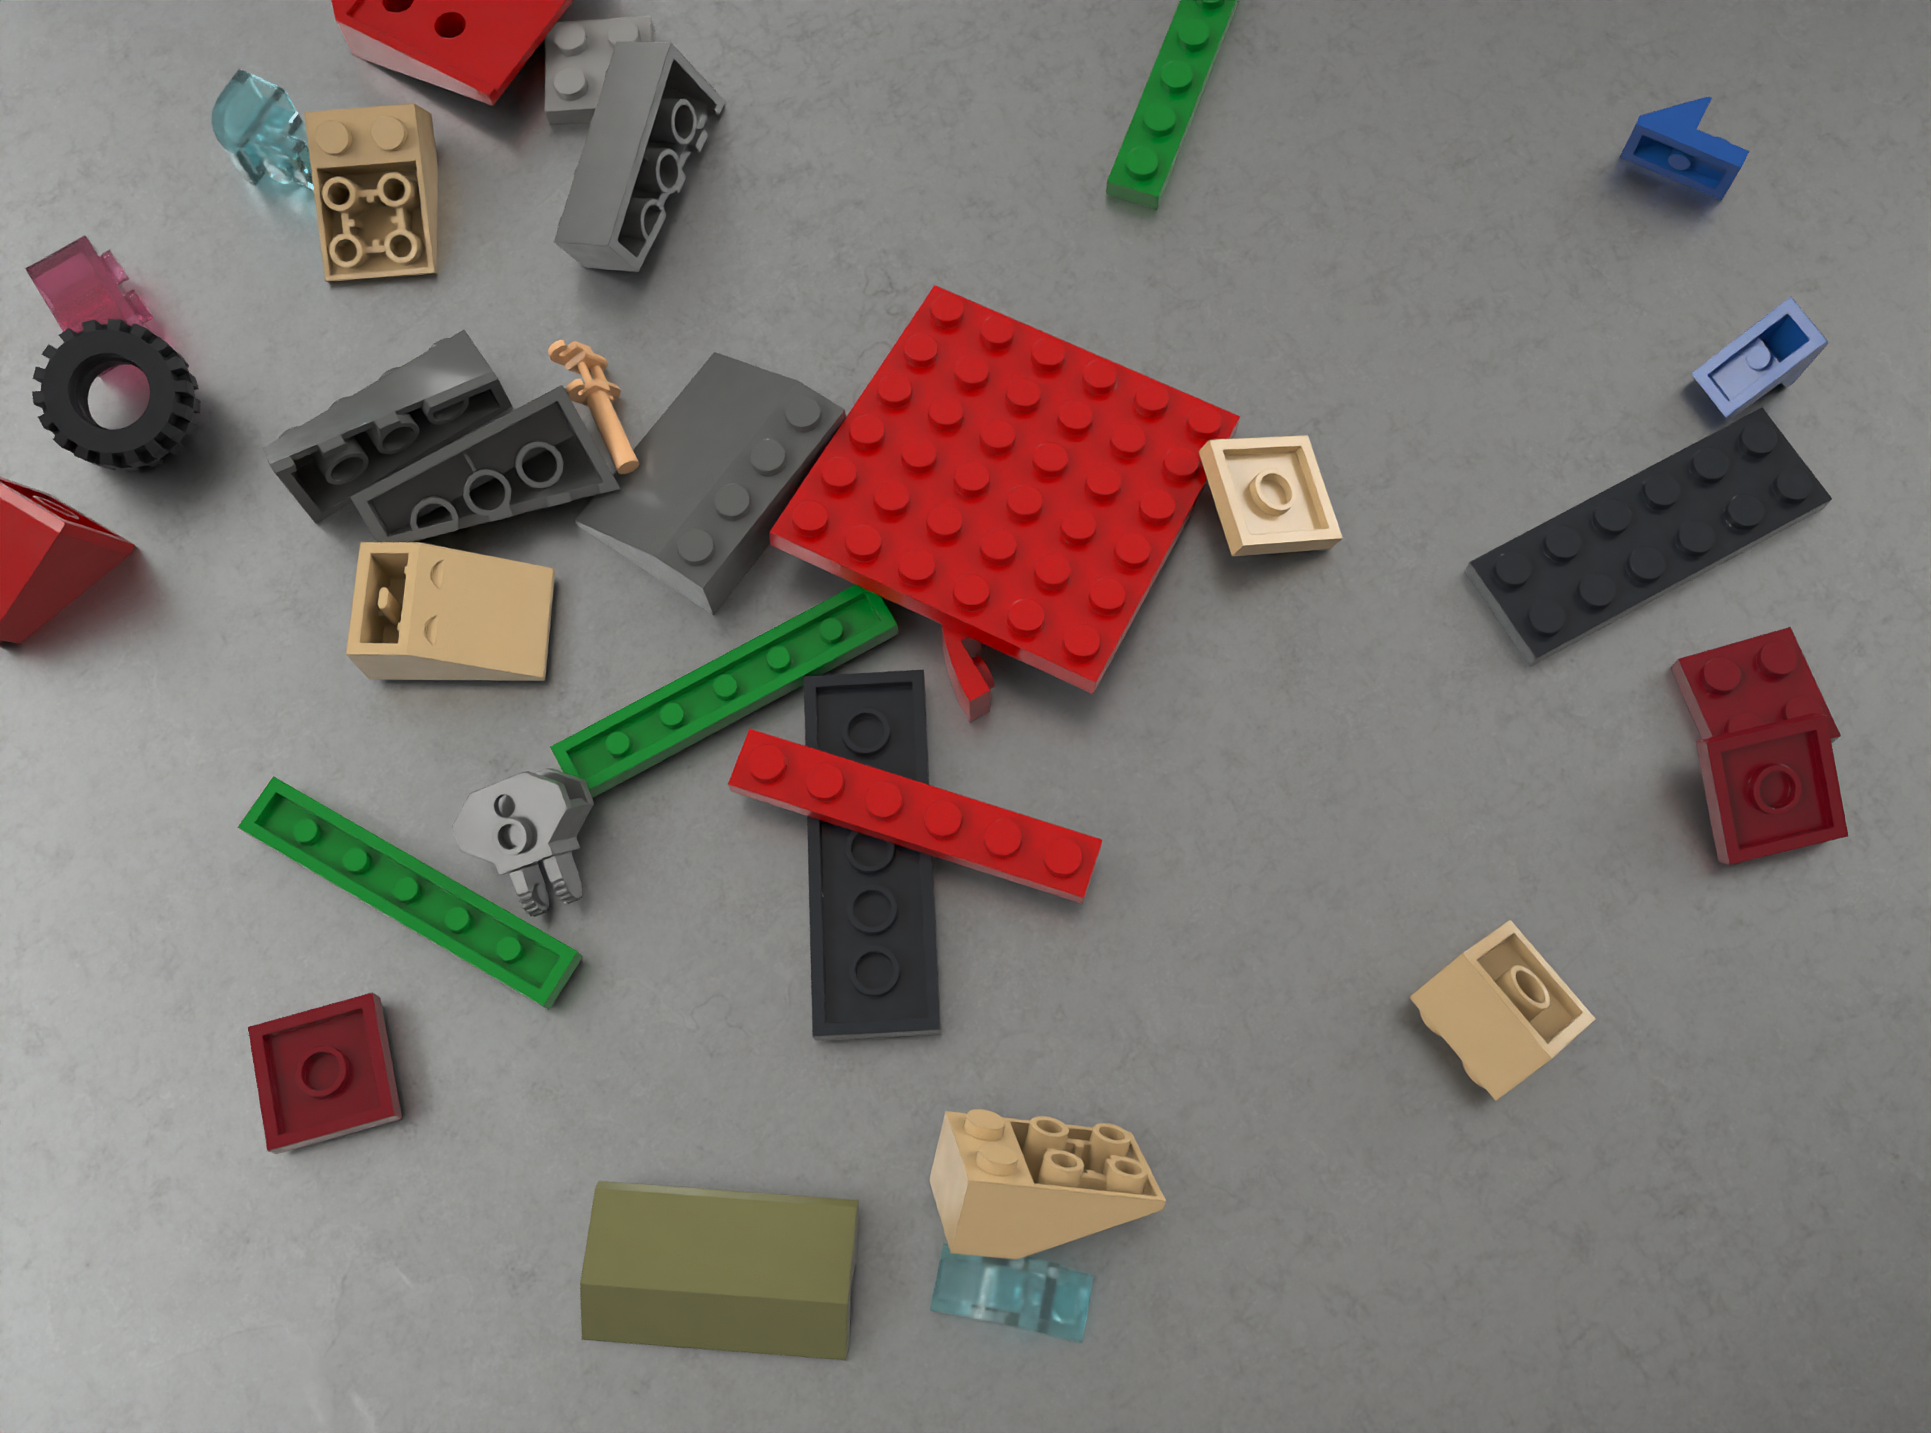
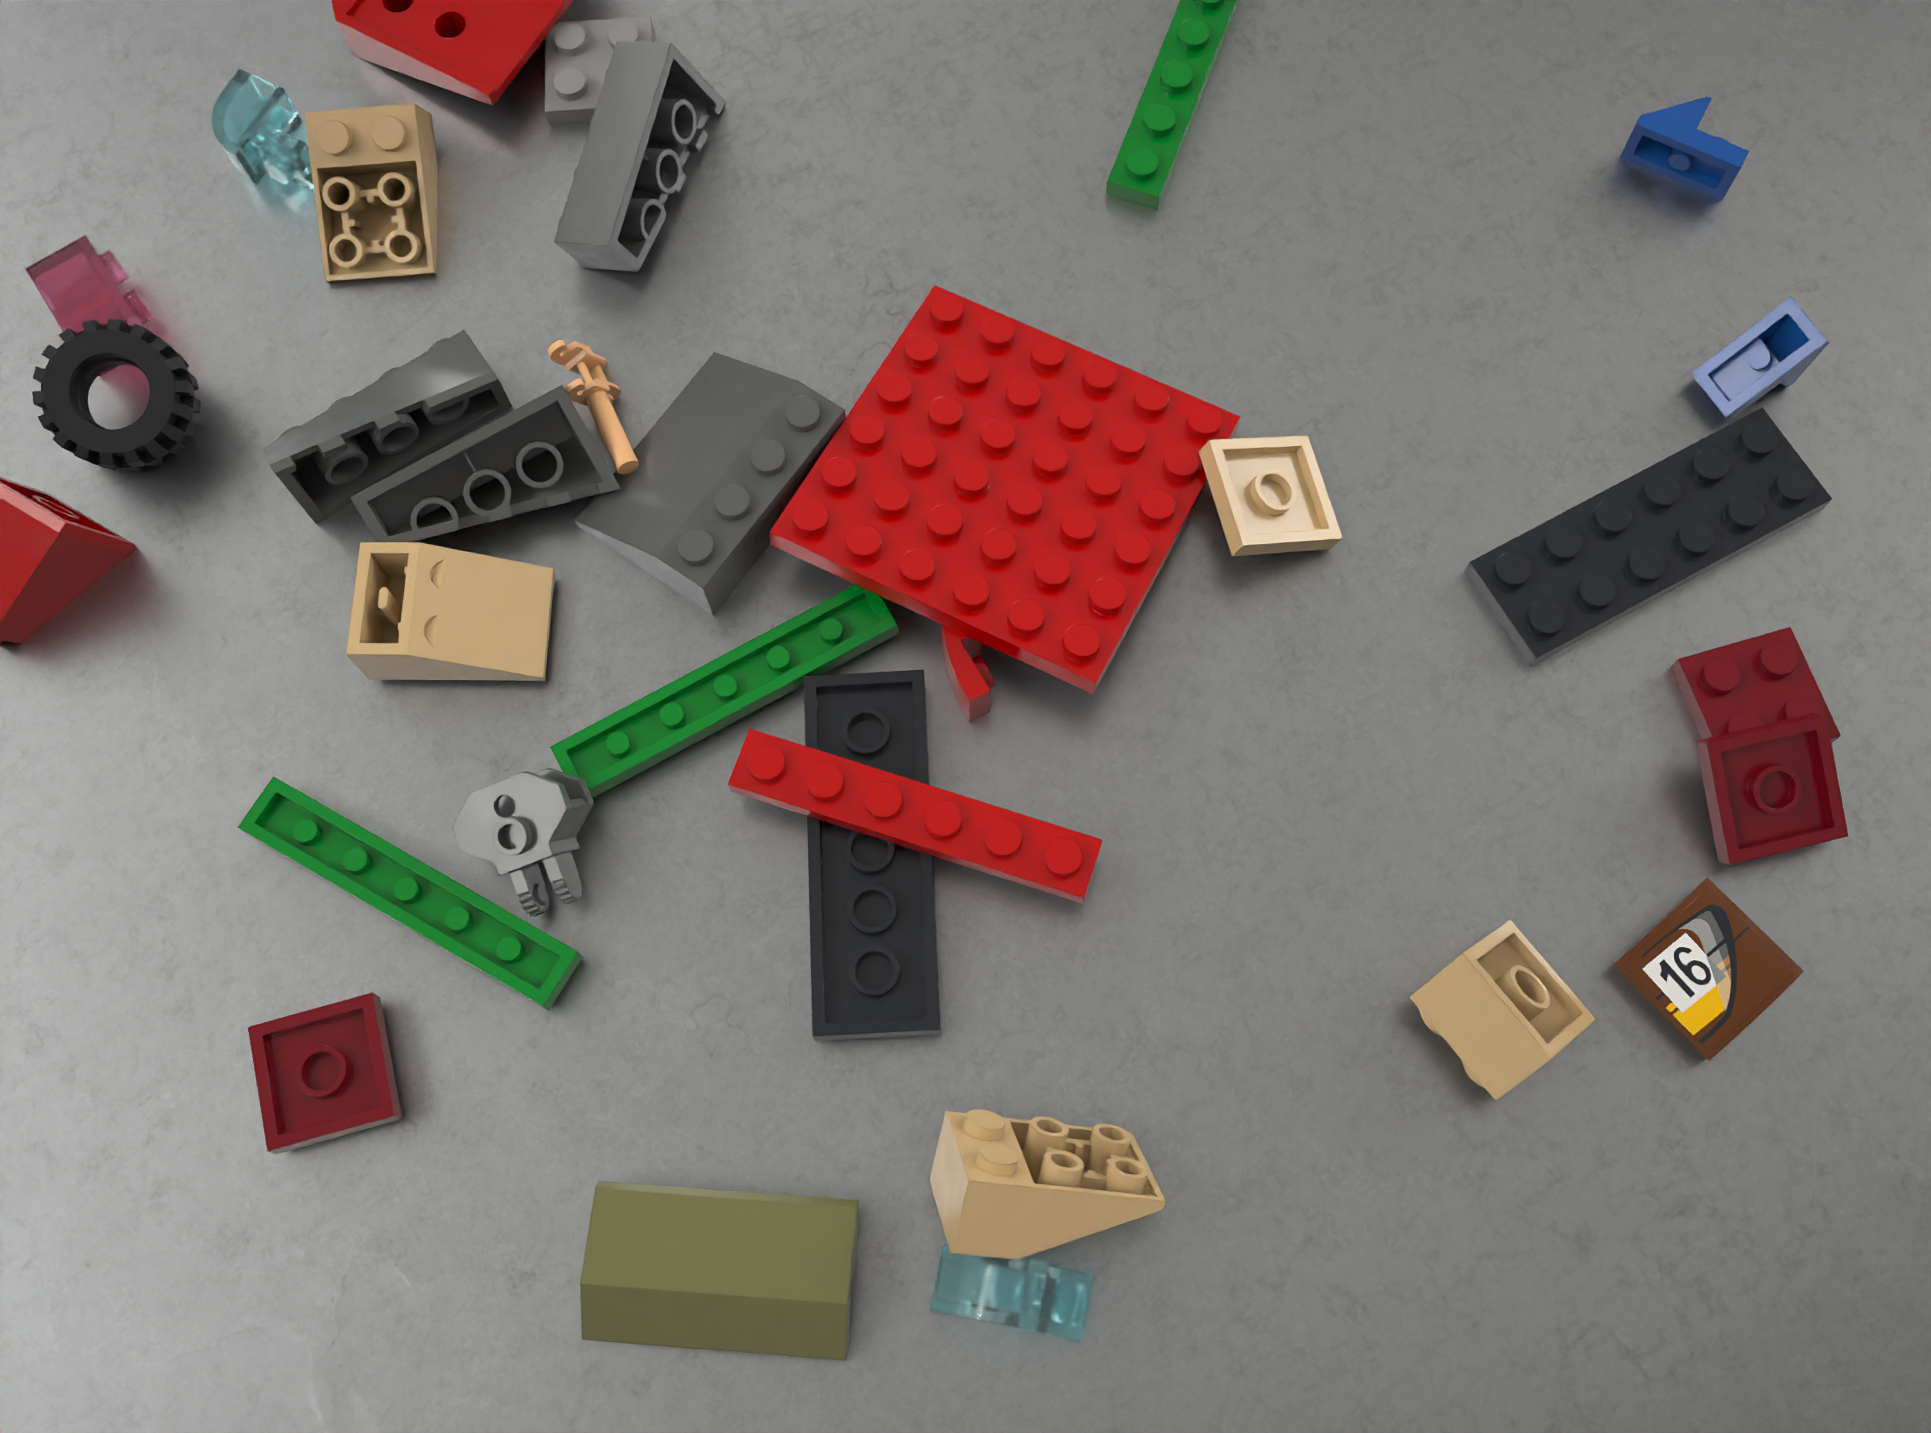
(1708, 968): none -> slope

